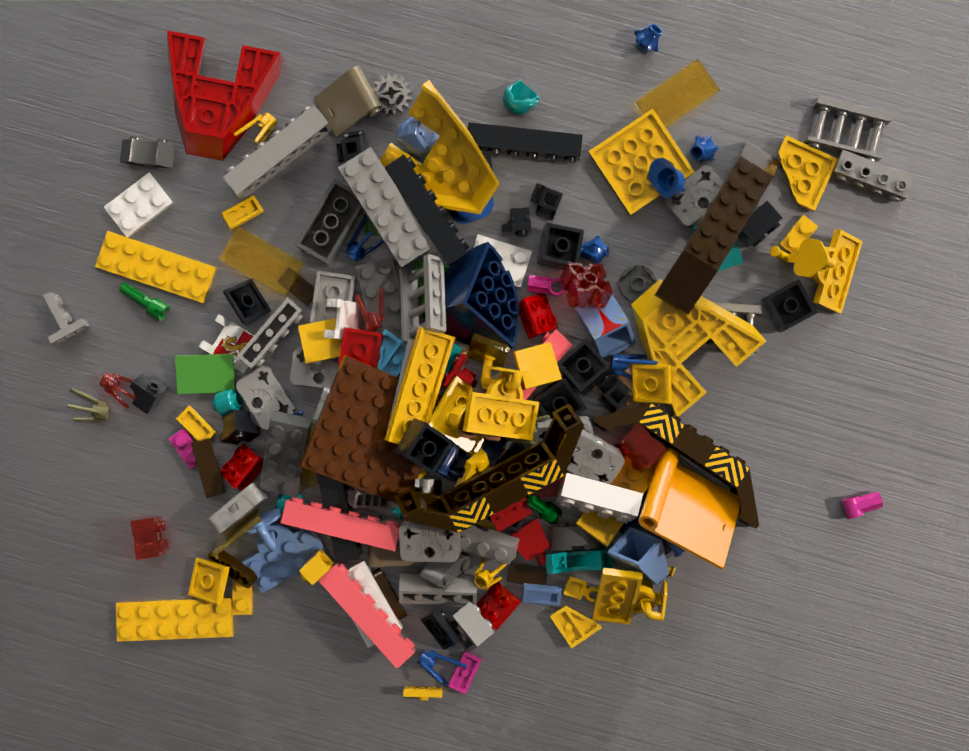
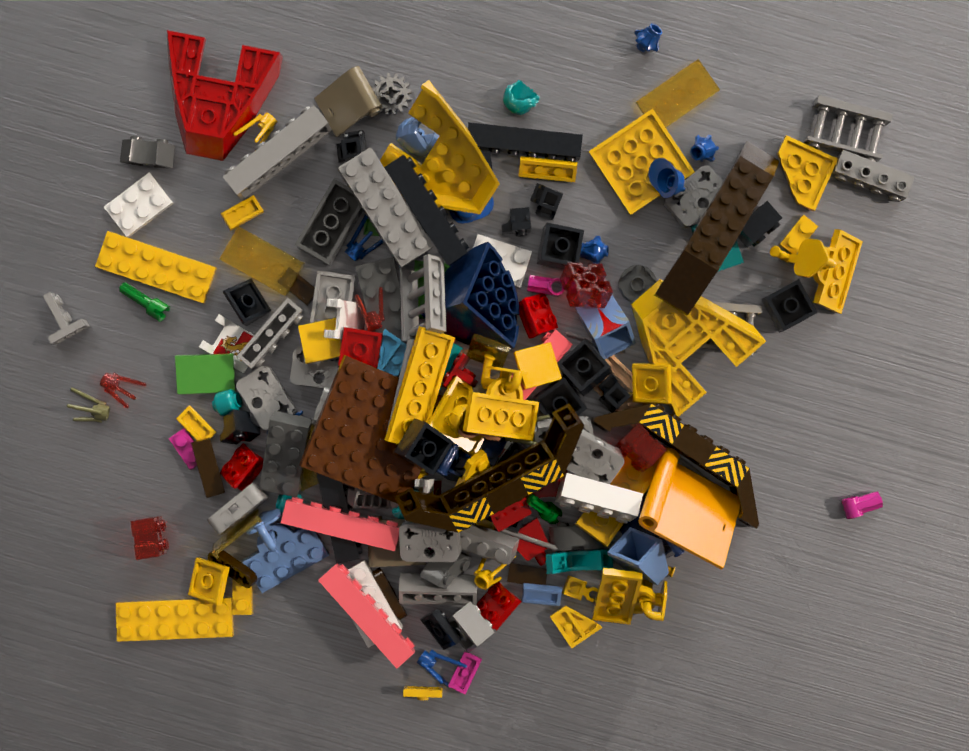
(148, 392): black brick -> none
(316, 567): yellow brick -> none
(530, 539): none -> light grey axle
(547, 169): none -> yellow plate
(620, 362): blue plant -> none

